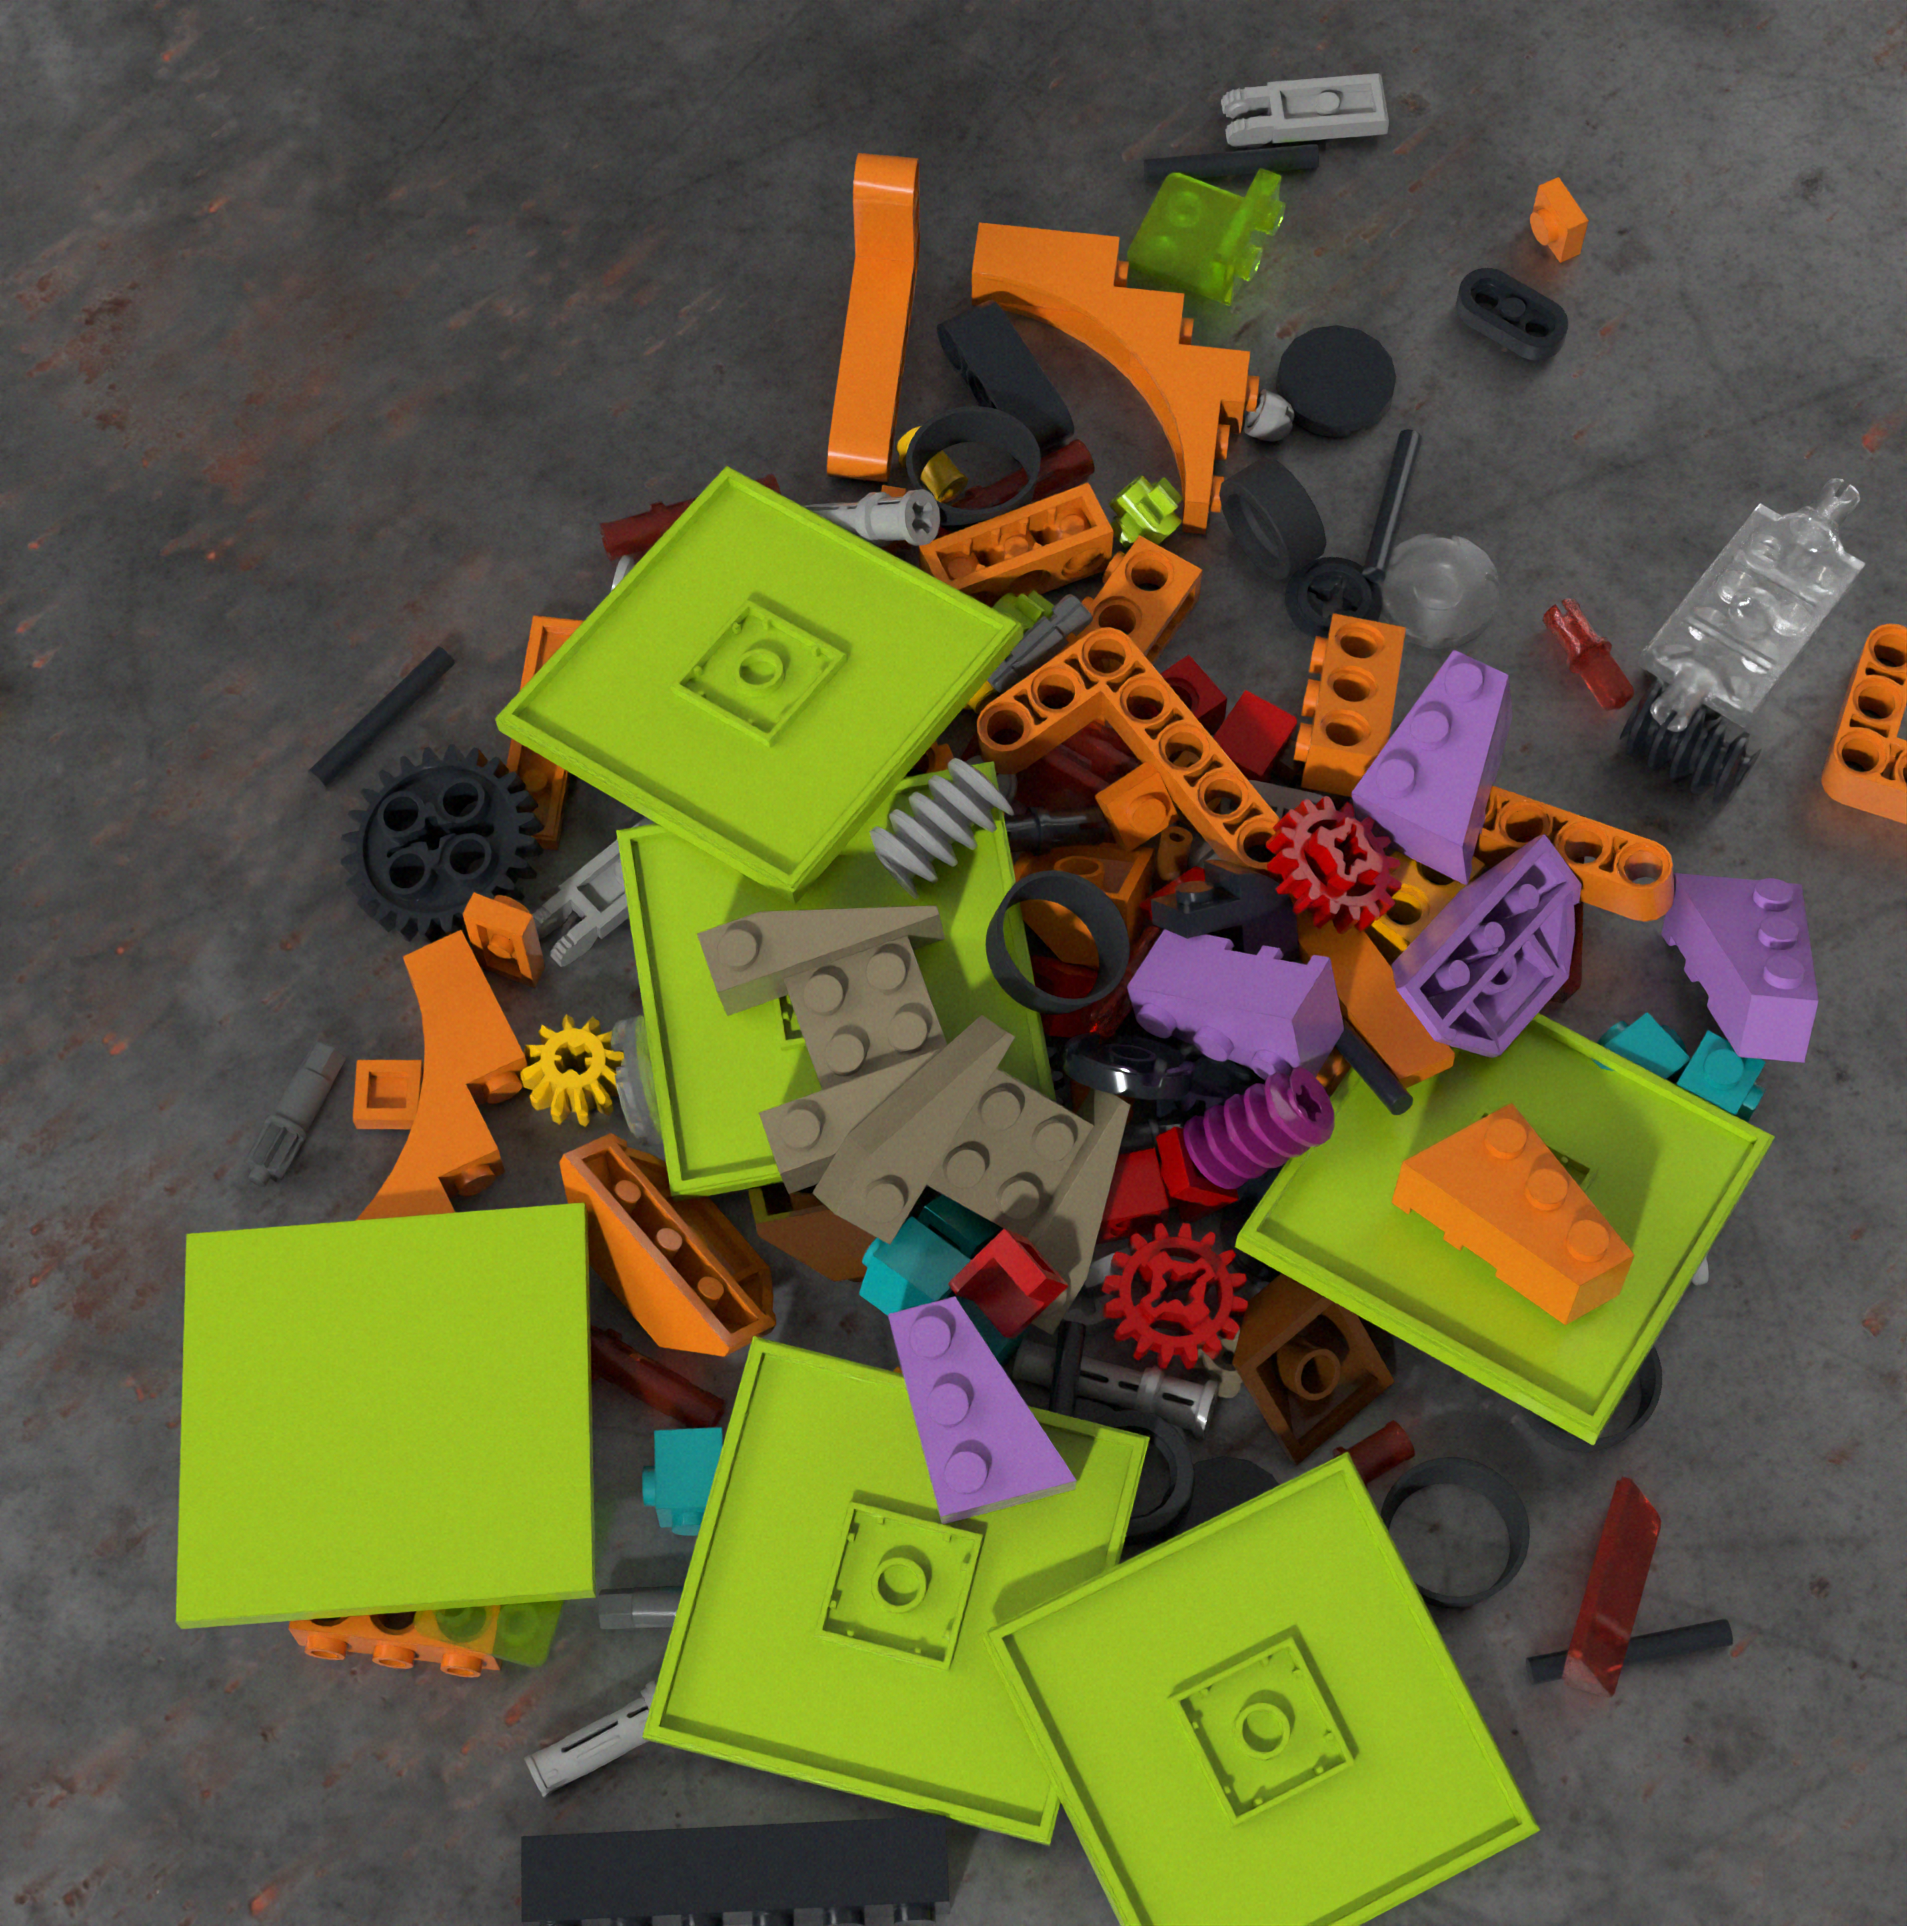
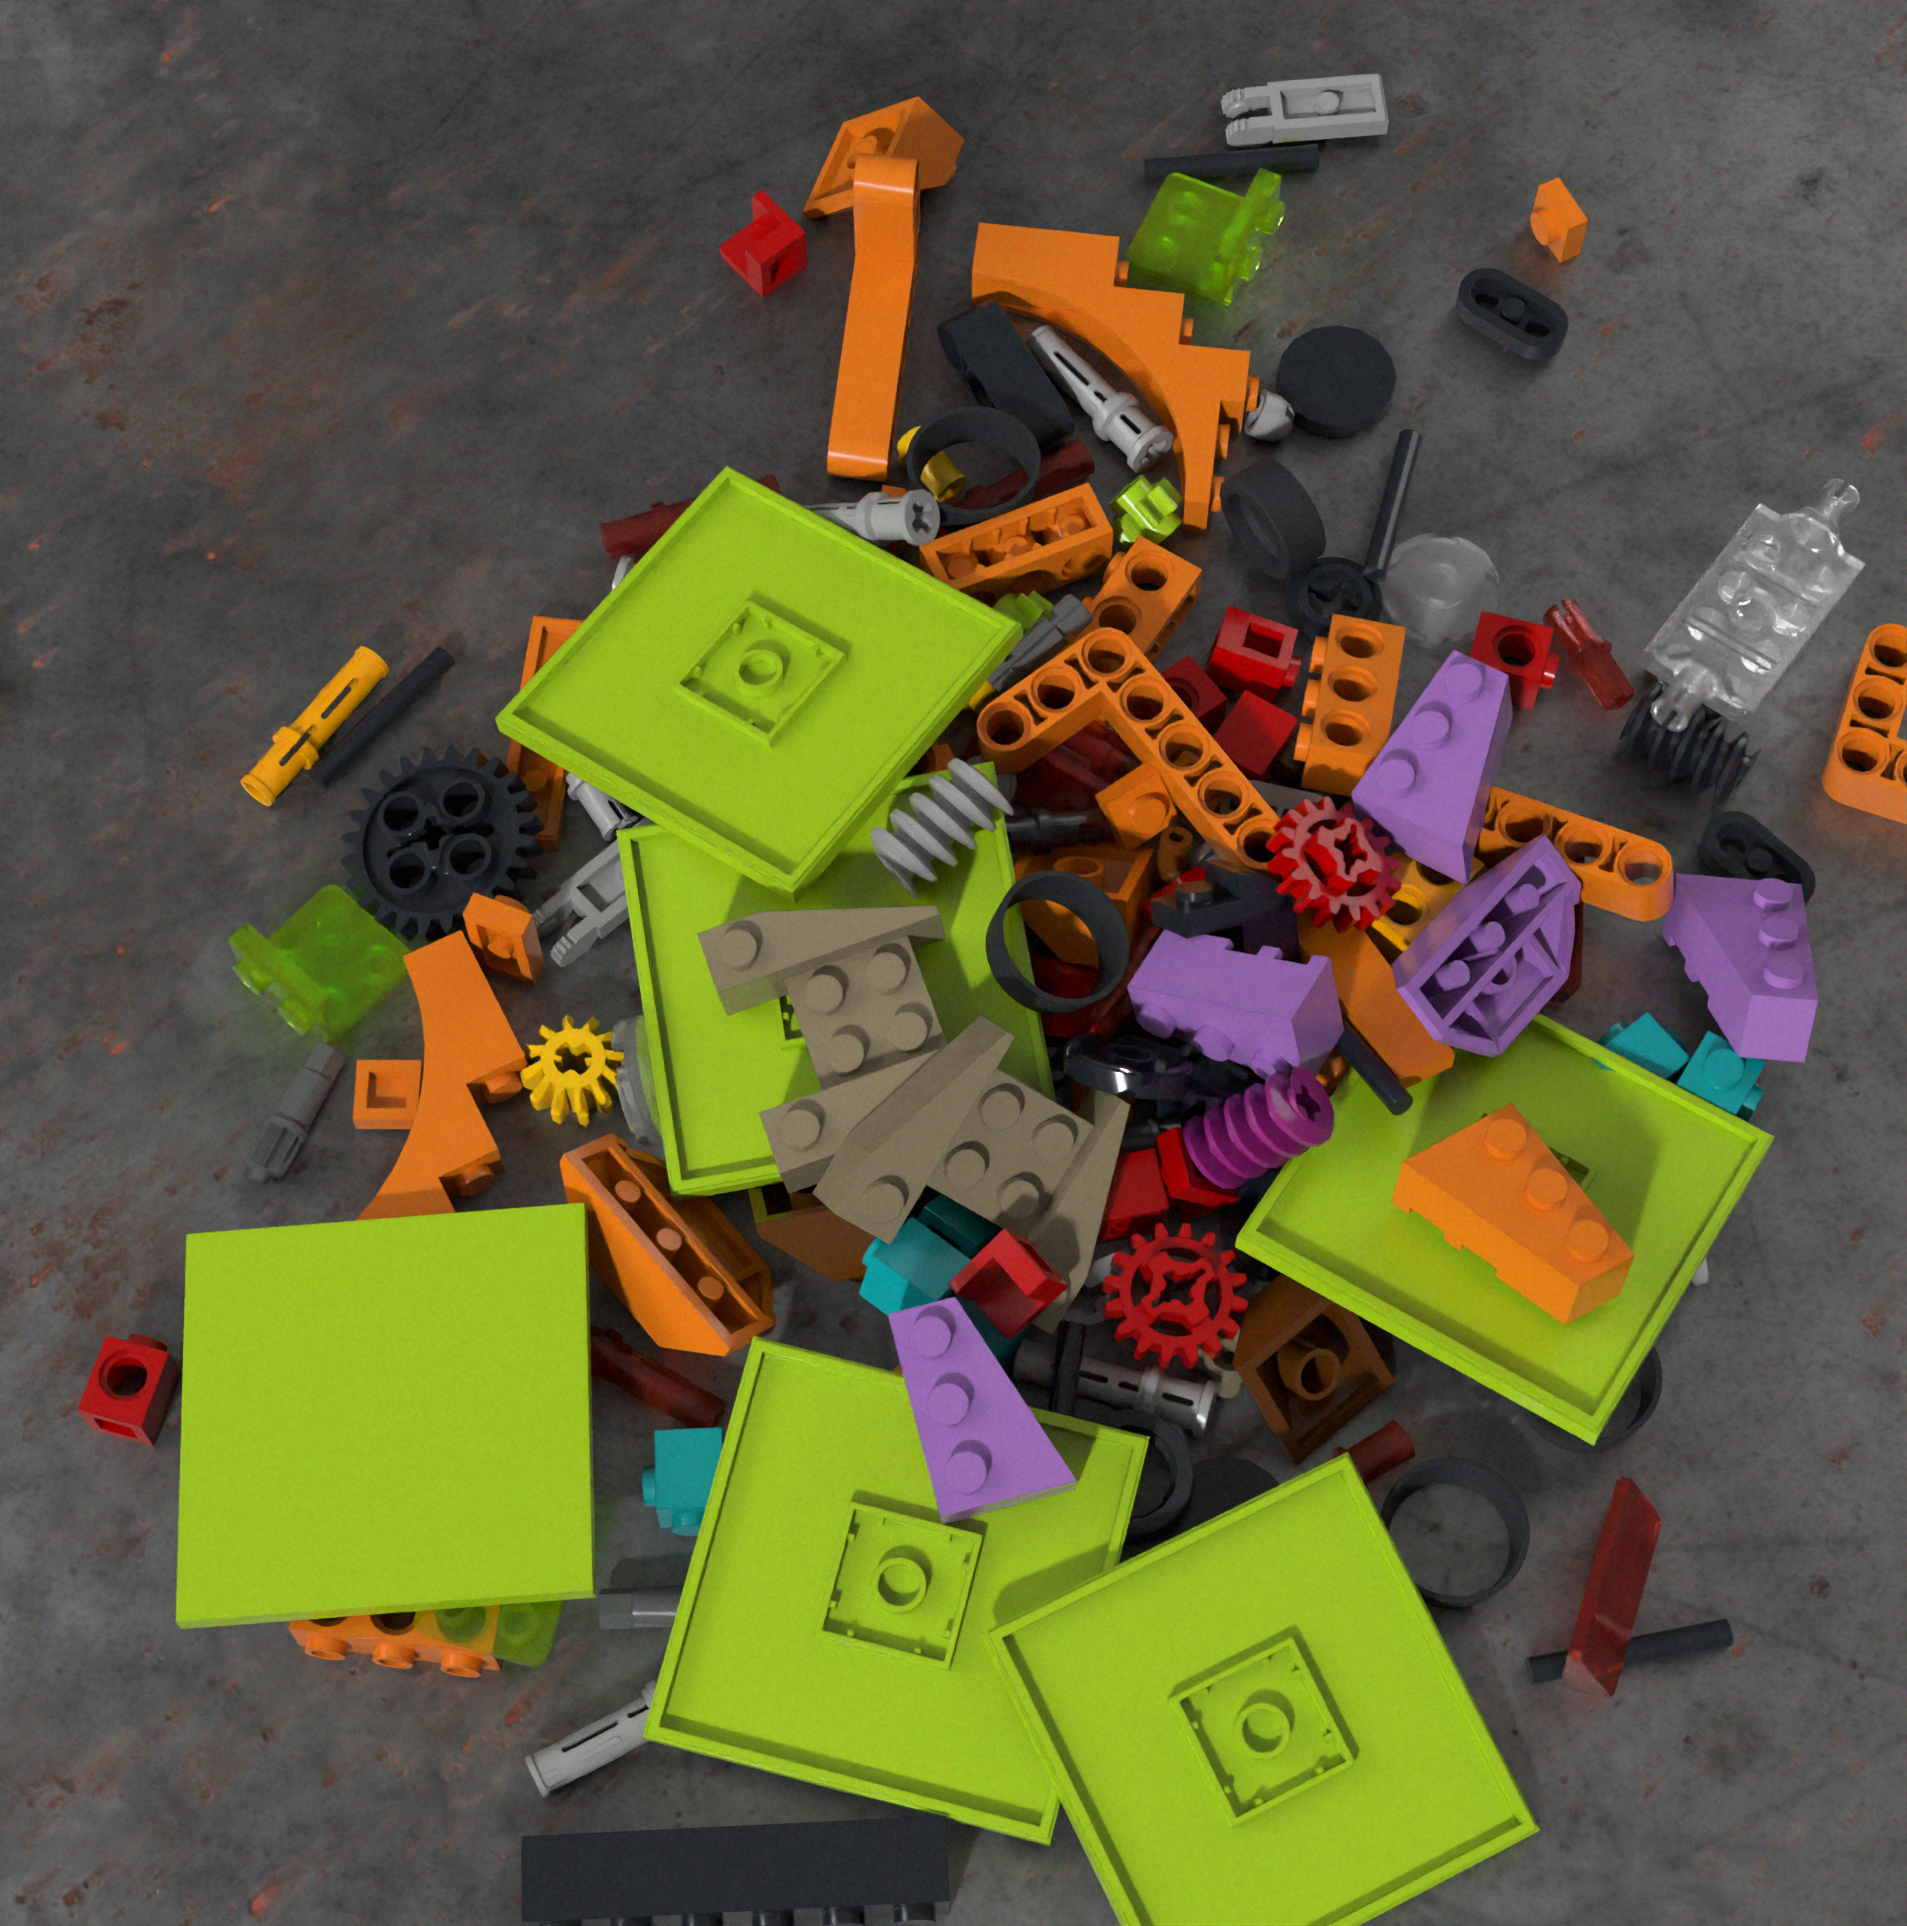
(133, 1416): none -> red brick
(268, 776): none -> light orange pin
(322, 964): none -> clear neon green bracket
(602, 808): none -> light grey pin
(768, 248): none -> red panel
(897, 130): none -> orange slope
(1114, 414): none -> light grey pin
(1253, 655): none -> red brick
(1529, 642): none -> red brick
(1761, 853): none -> black plate

